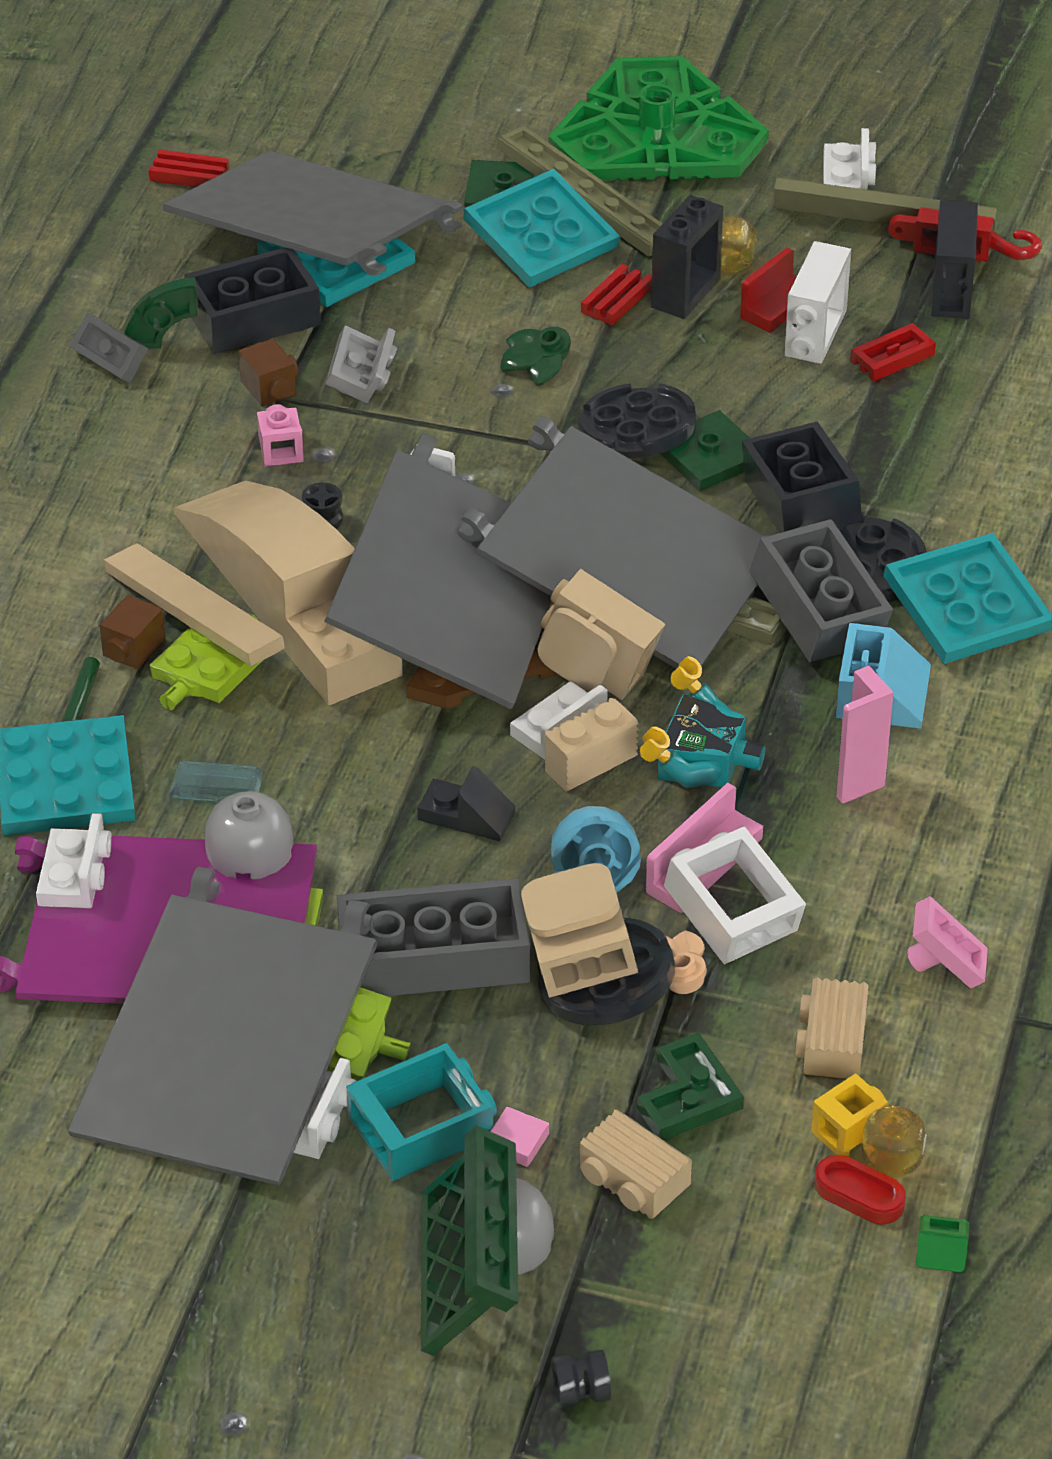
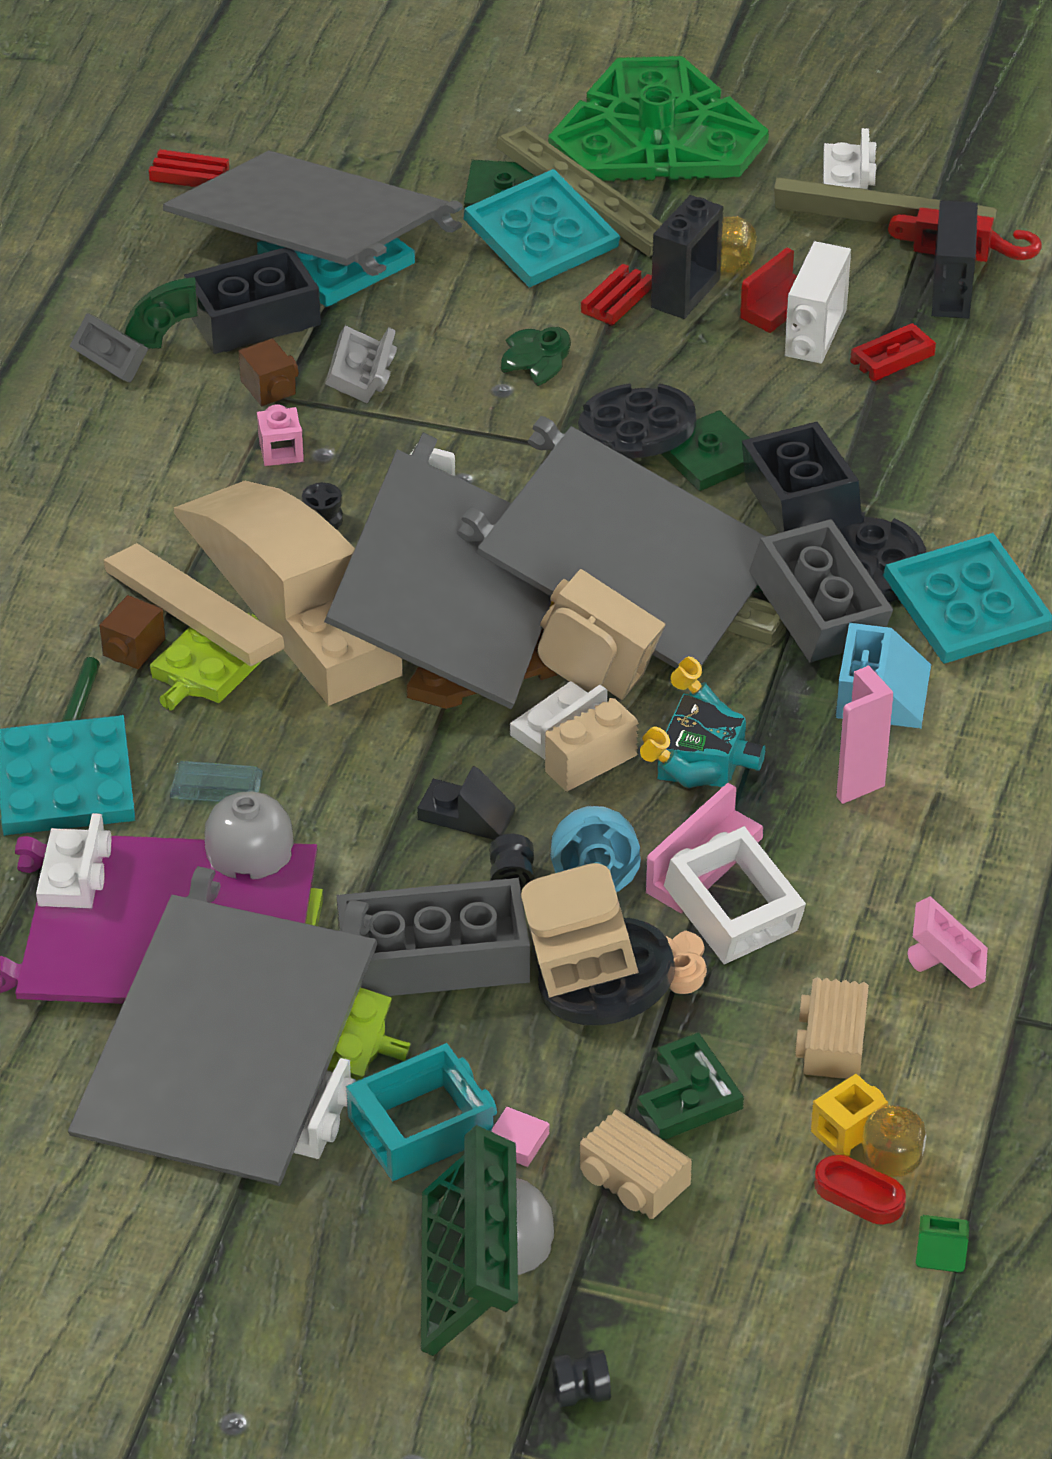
(512, 858): none -> black wheel

